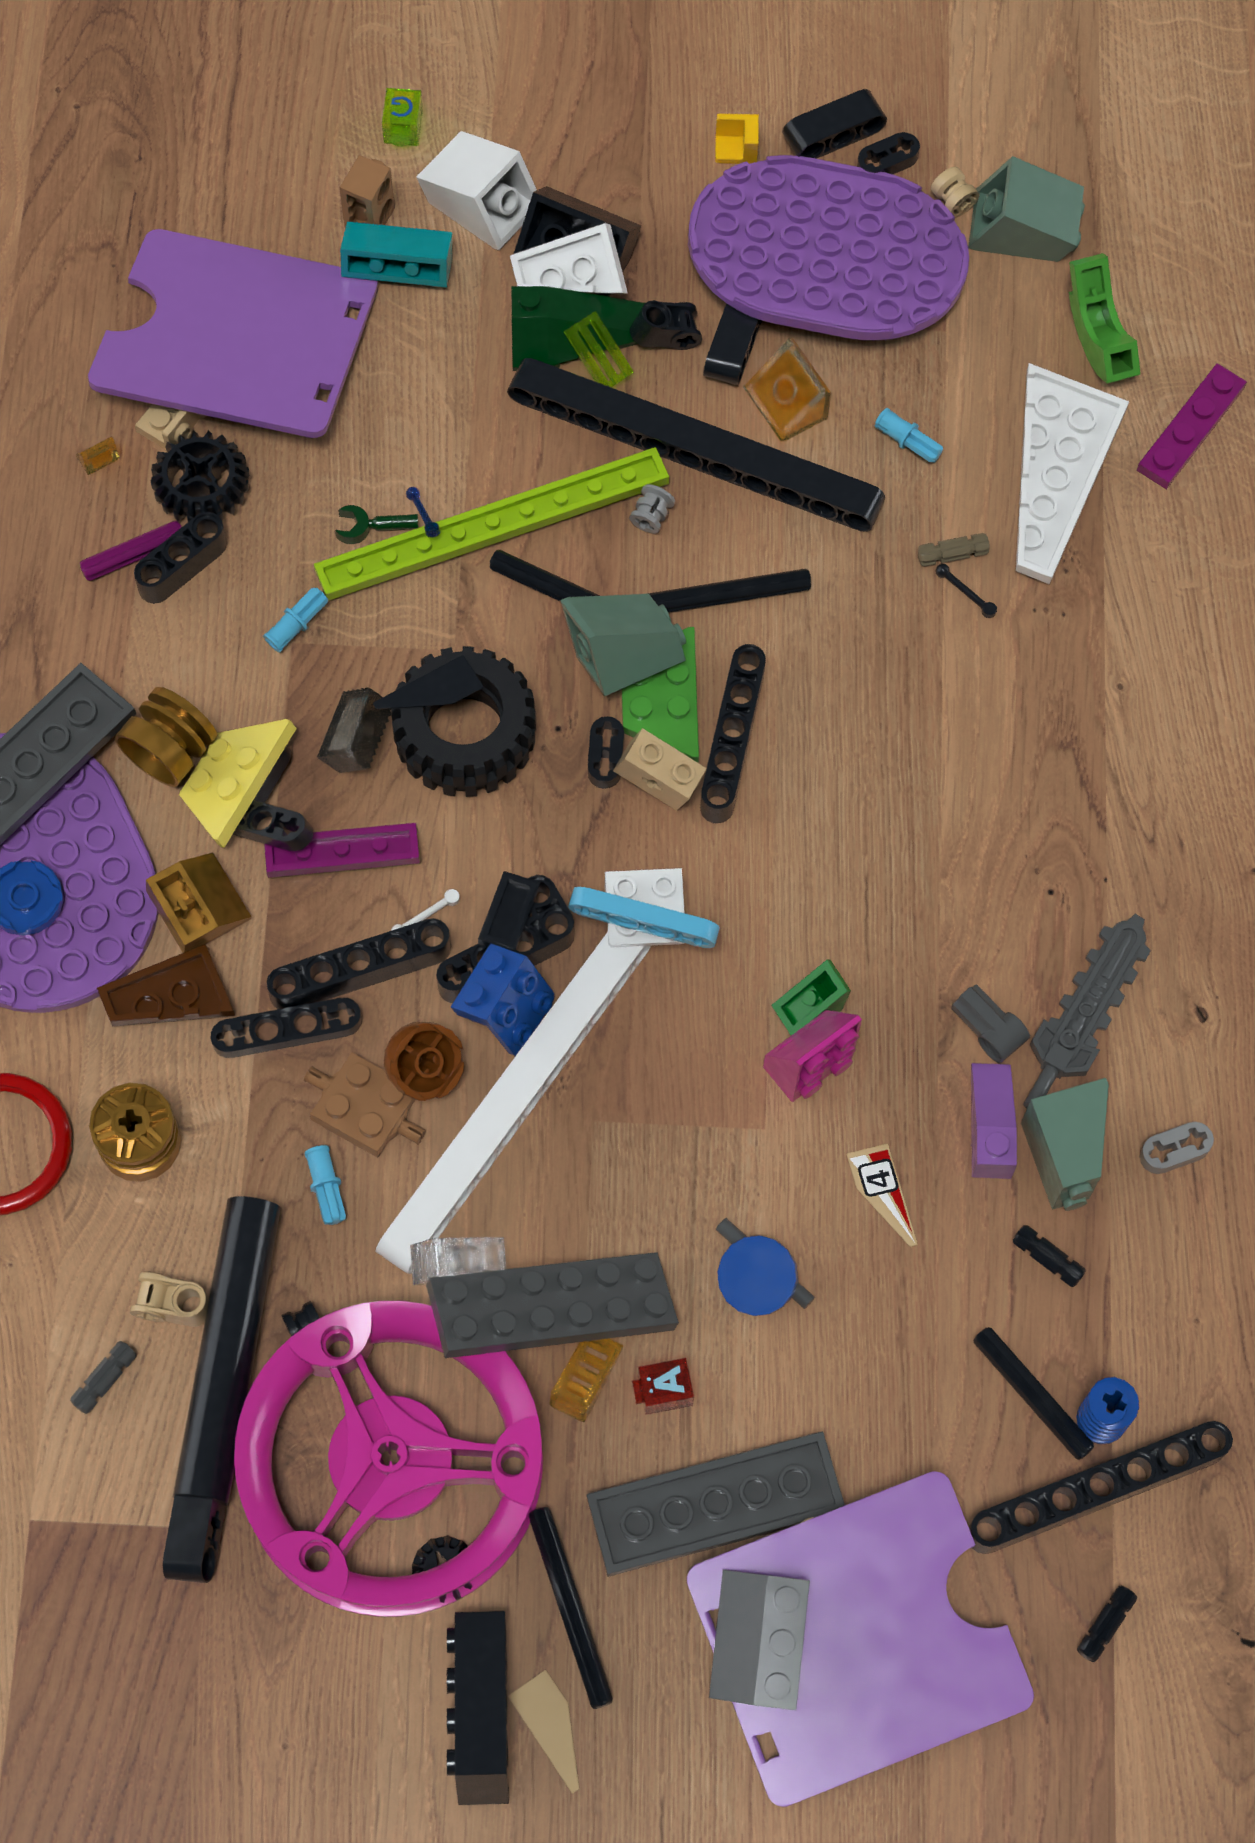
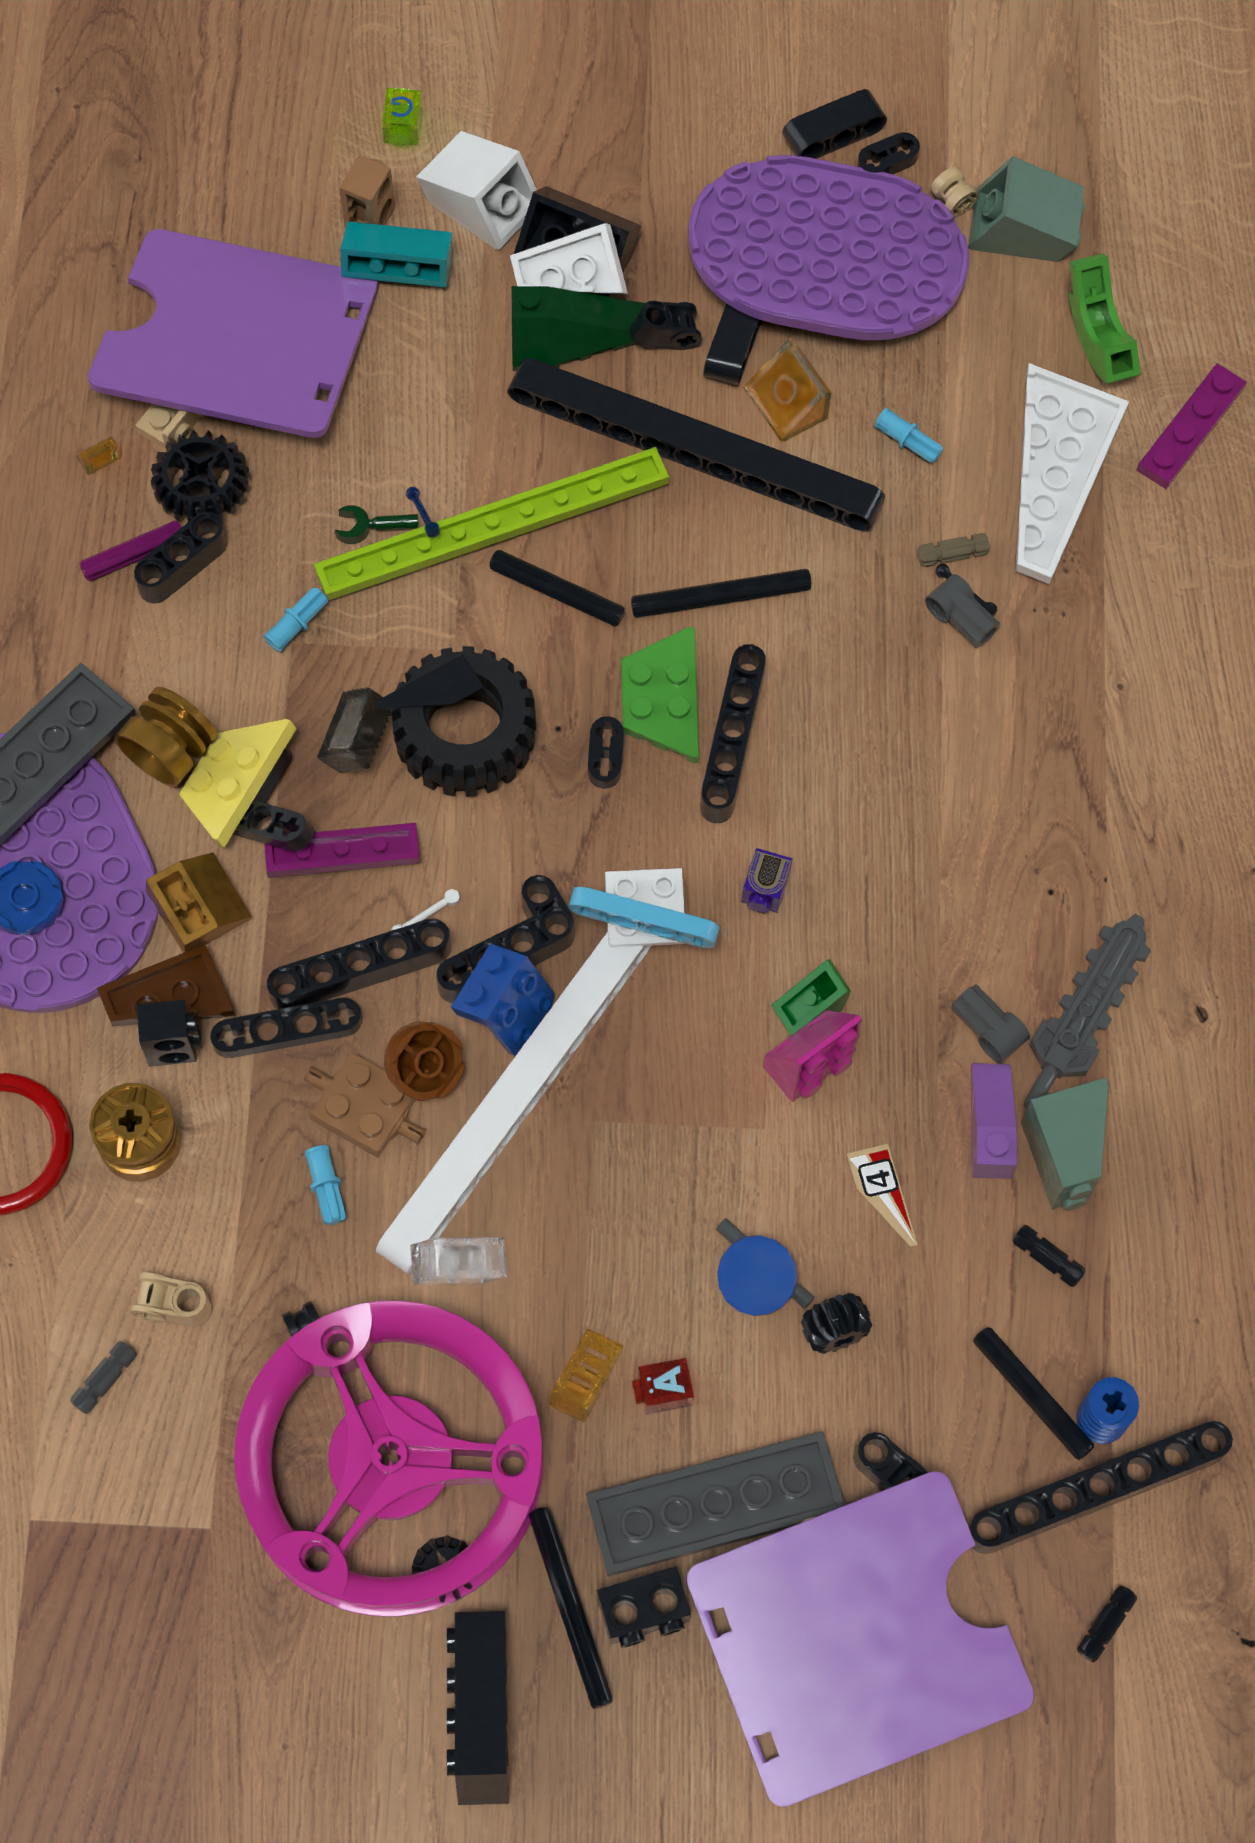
(168, 1033): none -> black brick
(220, 1388): black piece -> none
(509, 911): black tile -> none
(549, 1721): tan sticker -> none
(551, 1304): dark grey plate -> none
(608, 342): clear neon green tile -> none
(622, 638): sand green slope -> none
(639, 1596): none -> black brick
(659, 500): light grey bush -> none
(659, 769): tan brick -> none
(736, 138): yellow panel -> none
(759, 1639): dark grey slope -> none
(766, 881): none -> brick
(836, 1323): none -> black gear
(892, 1469): none -> black piece
(956, 603): none -> dark grey piece
(1173, 1139): light grey beam -> none

